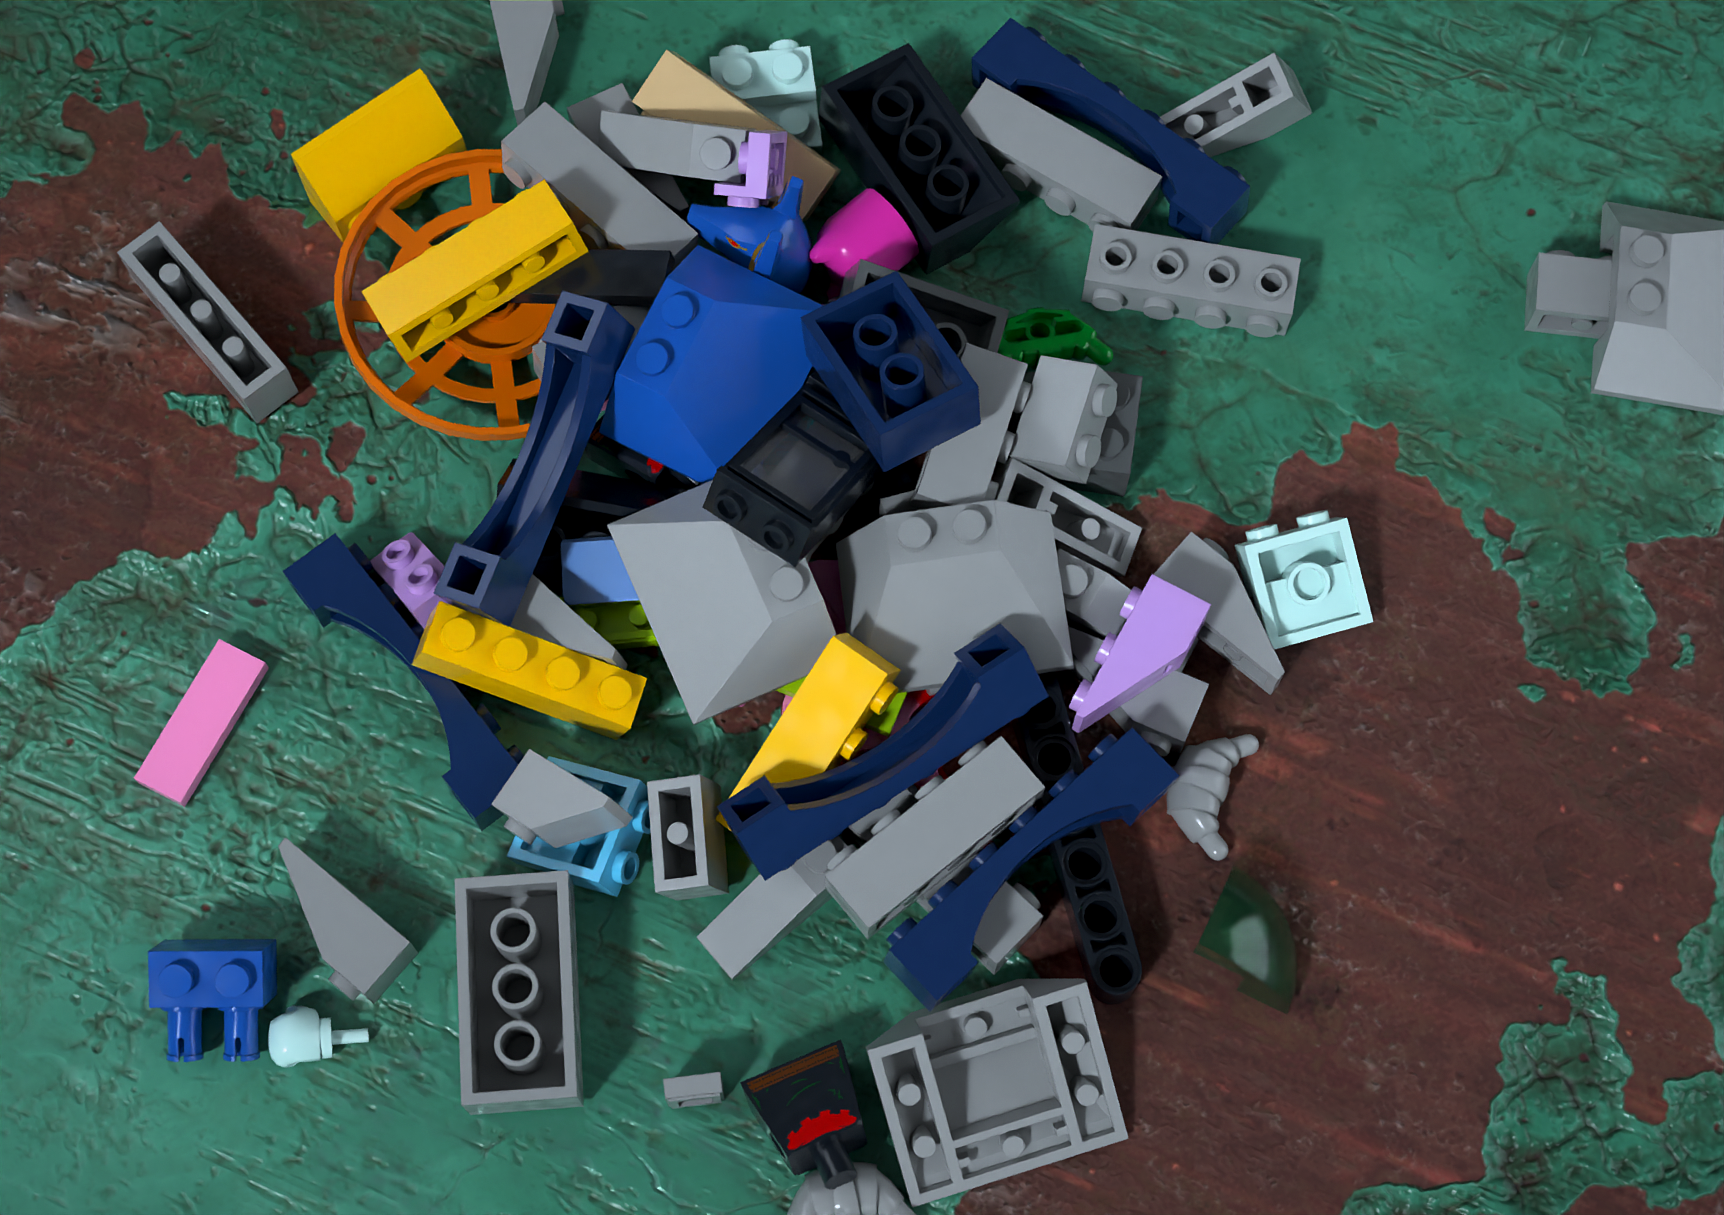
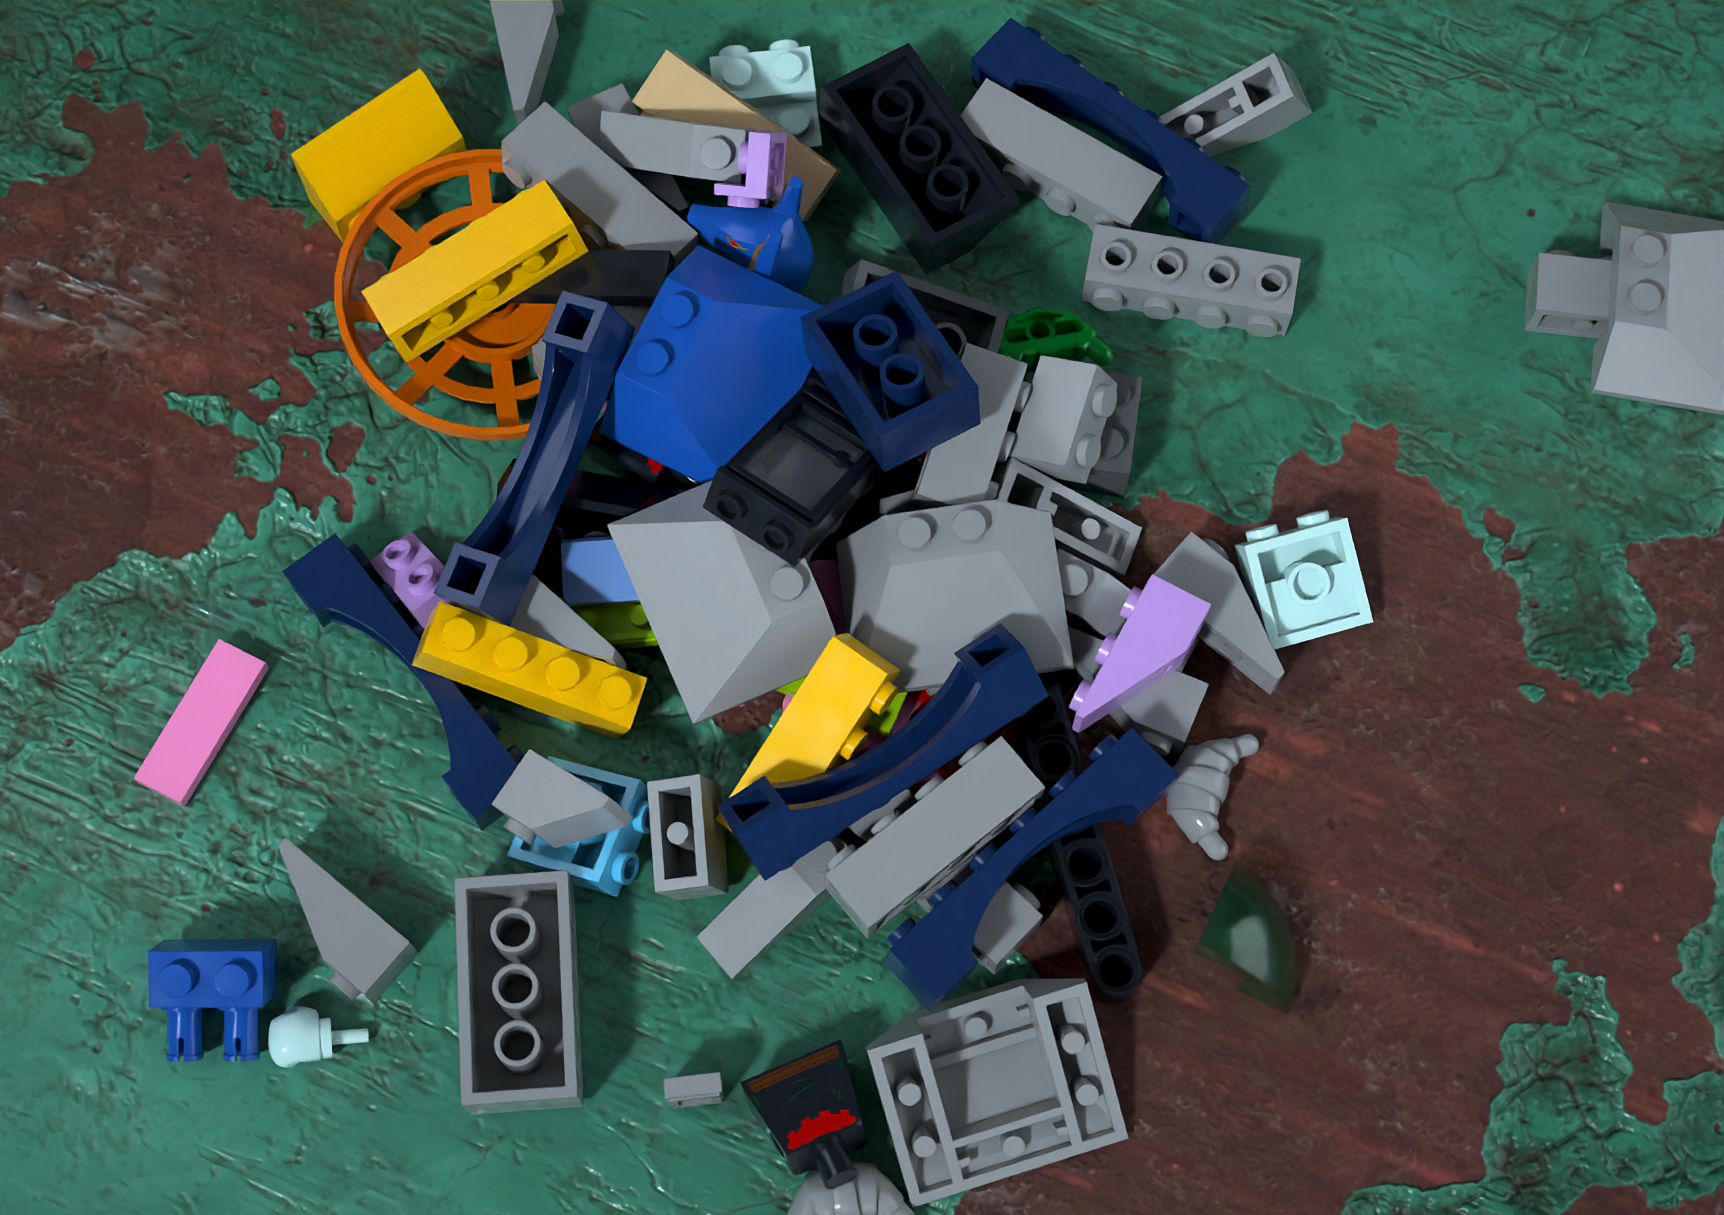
(208, 322): light grey brick -> none
(863, 230): dark pink piece -> none

